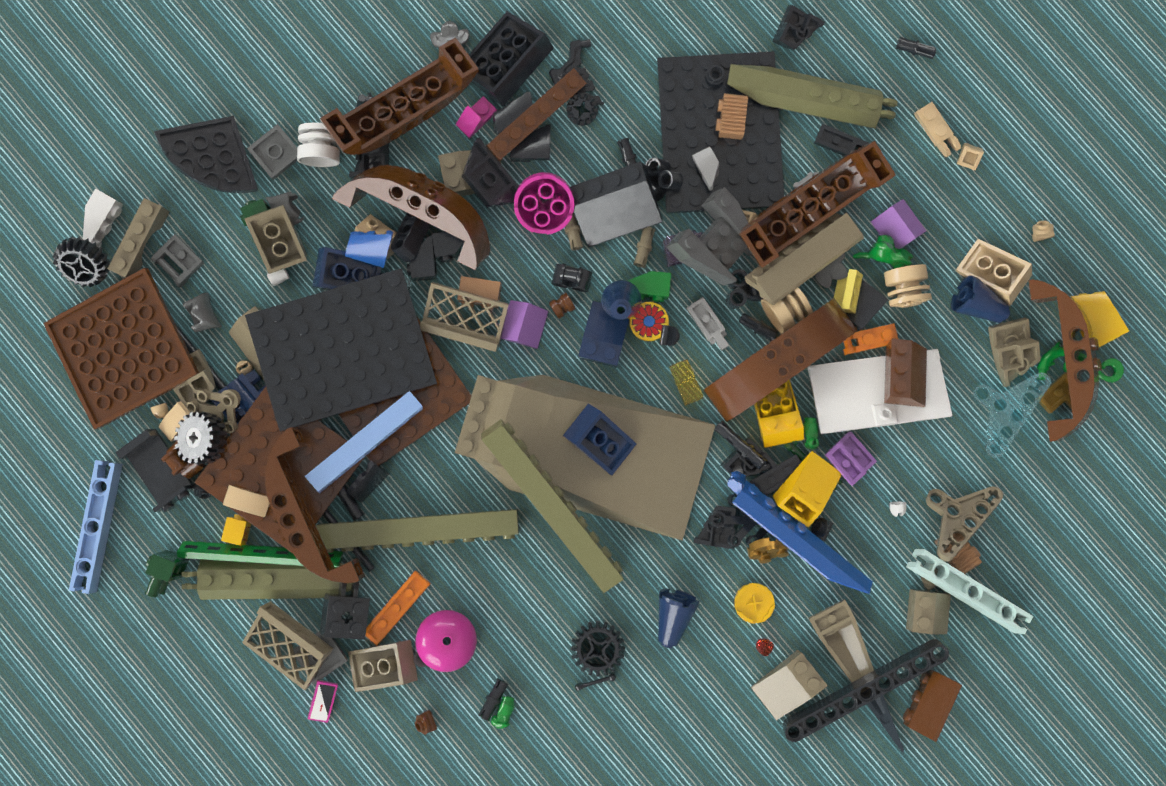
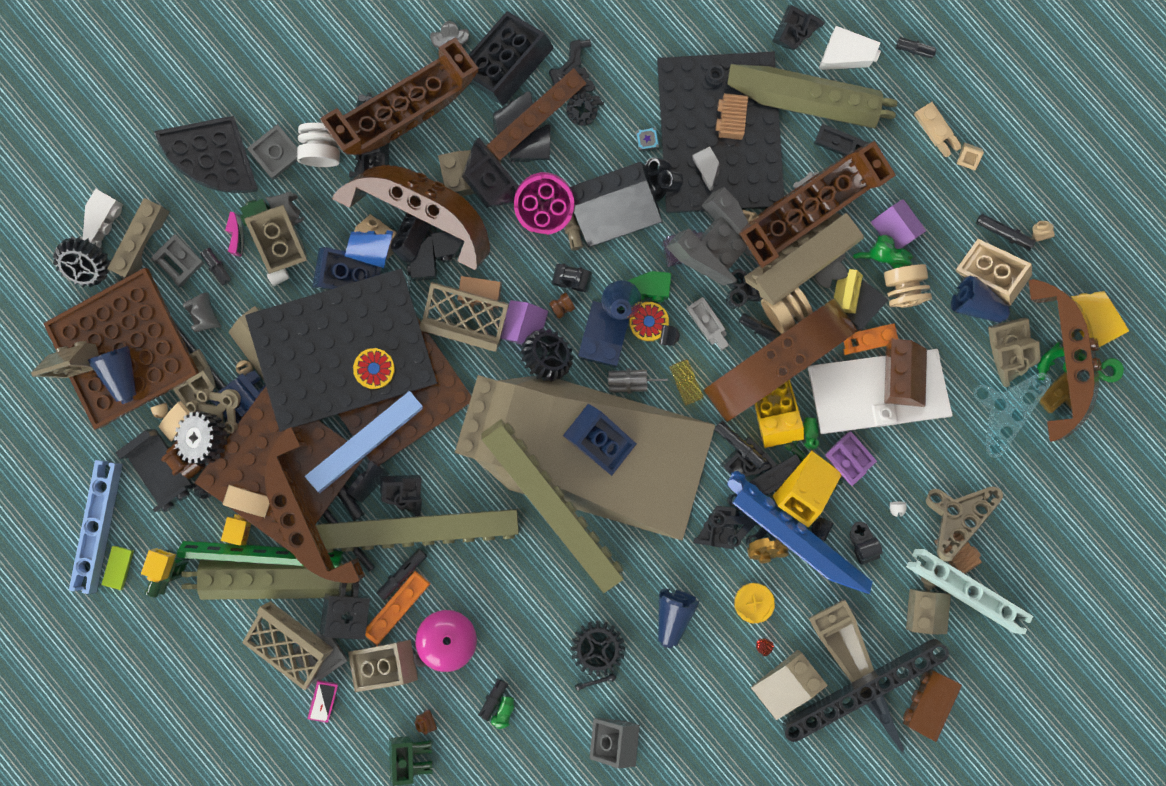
(67, 361): none -> dark tan slope
(116, 373): none -> dark blue cone
(117, 567): none -> lime tile
(158, 564): none -> yellow brick
(215, 266): none -> black axle
(235, 228): none -> dark pink slope
(373, 368): none -> tile
(394, 581): none -> black pin
(401, 759): none -> dark green brick
(402, 491): none -> black slope
(475, 117): dark pink slope -> none
(557, 361): none -> black gear
(614, 742): none -> dark grey slope
(627, 153): black pin -> none
(629, 381): none -> flat silver piece
(644, 247): dark tan pin -> none
(647, 139): none -> tile
(849, 51): none -> white slope
(866, 546): none -> black piece
(1005, 231): none -> black pin

